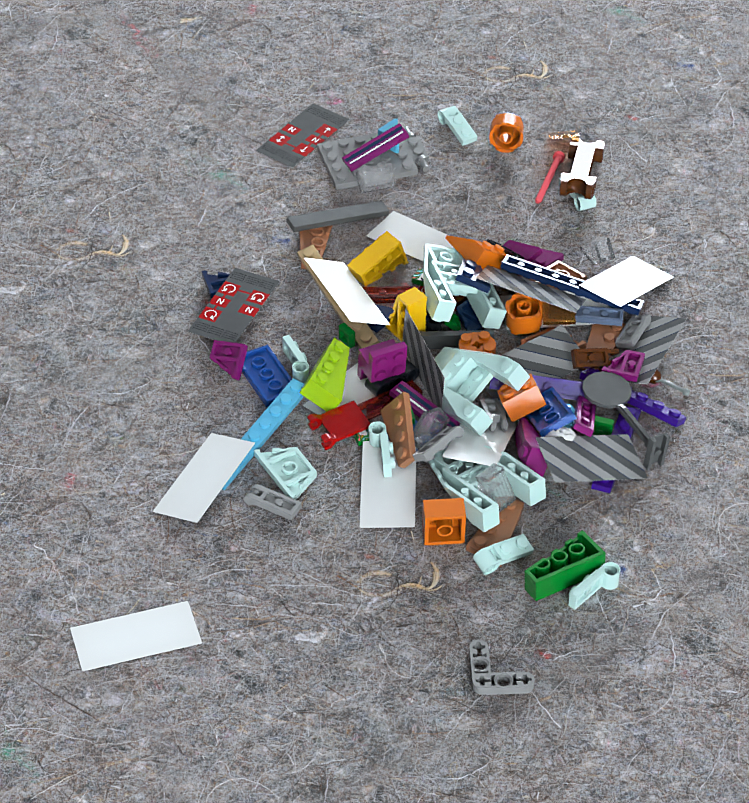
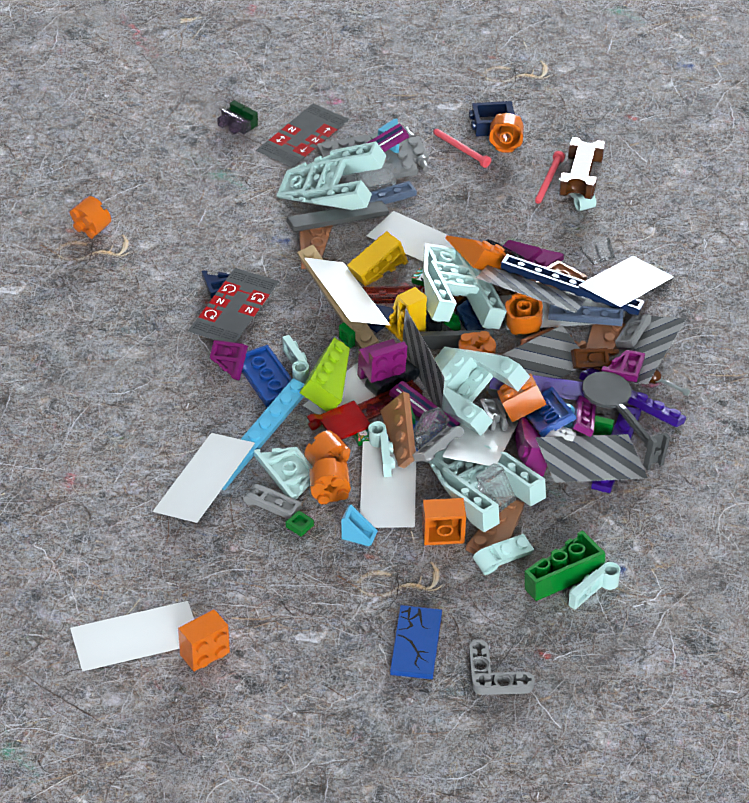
(90, 217): none -> orange brick
(204, 640): none -> orange brick
(238, 118): none -> clear purple hips
(299, 523): none -> green plate
(319, 180): none -> light aqua wedge
(327, 446): none -> orange brick
(329, 480): none -> orange brick
(357, 528): none -> medium azure slope
(394, 193): none -> sand blue tile
(416, 642): none -> blue tile
(457, 124): light aqua plate -> none
(467, 274): dark blue wing -> none
(484, 160): none -> coral bar
(487, 109): none -> dark blue window
(557, 316): clear orange piece -> none
(564, 134): clear orange piece -> none

